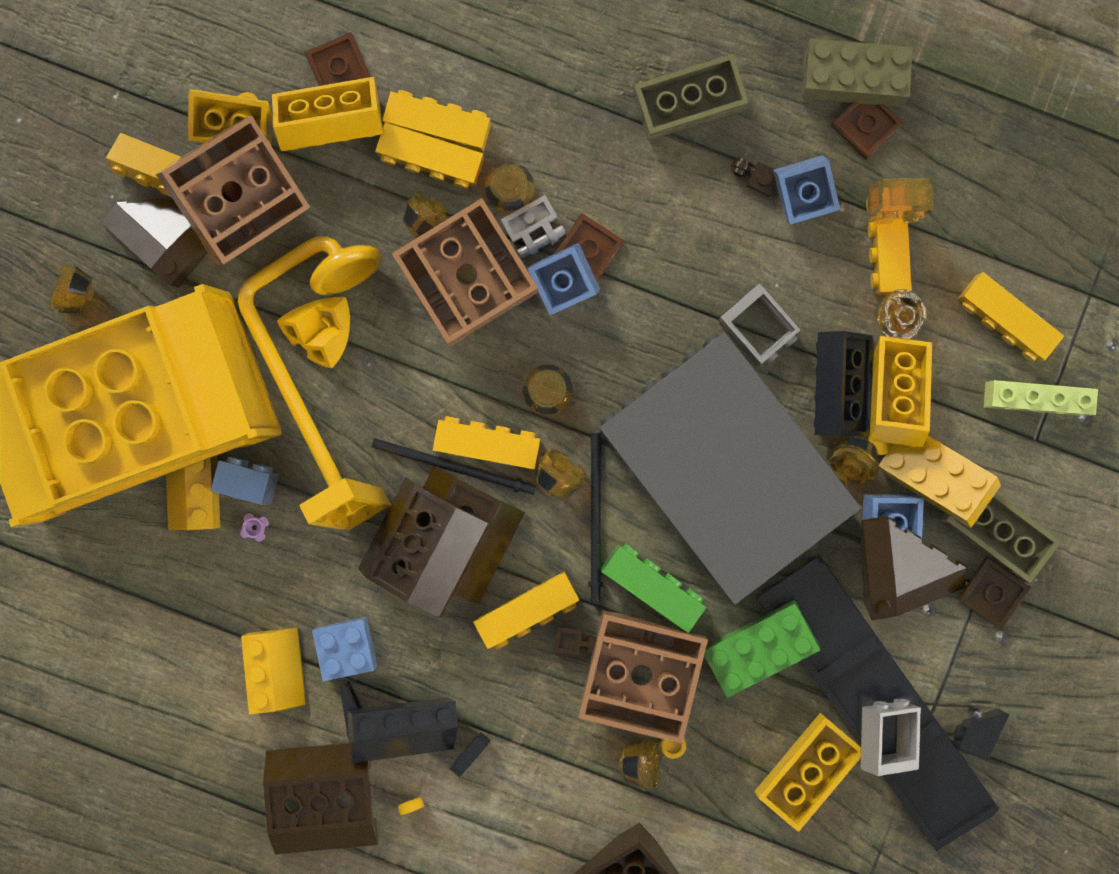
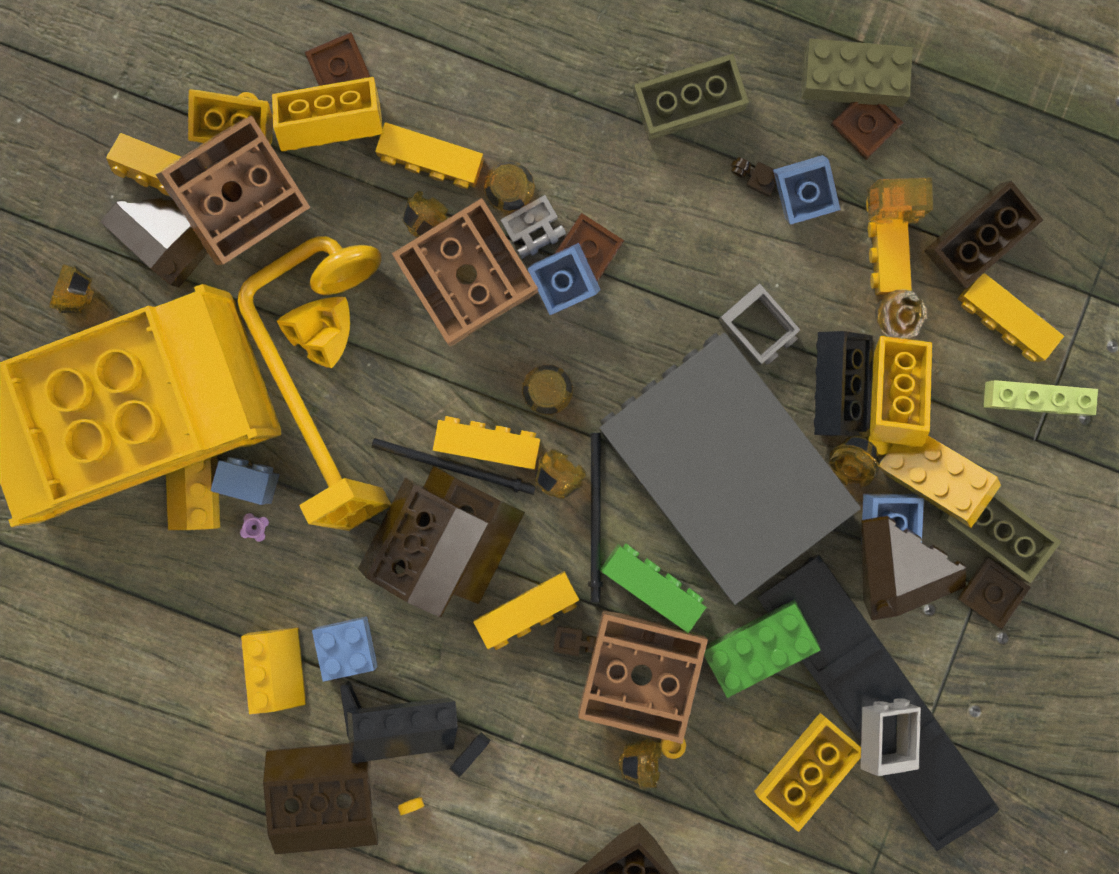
(438, 121): yellow brick -> none
(980, 733): black slope -> none
(984, 234): none -> dark brown slope

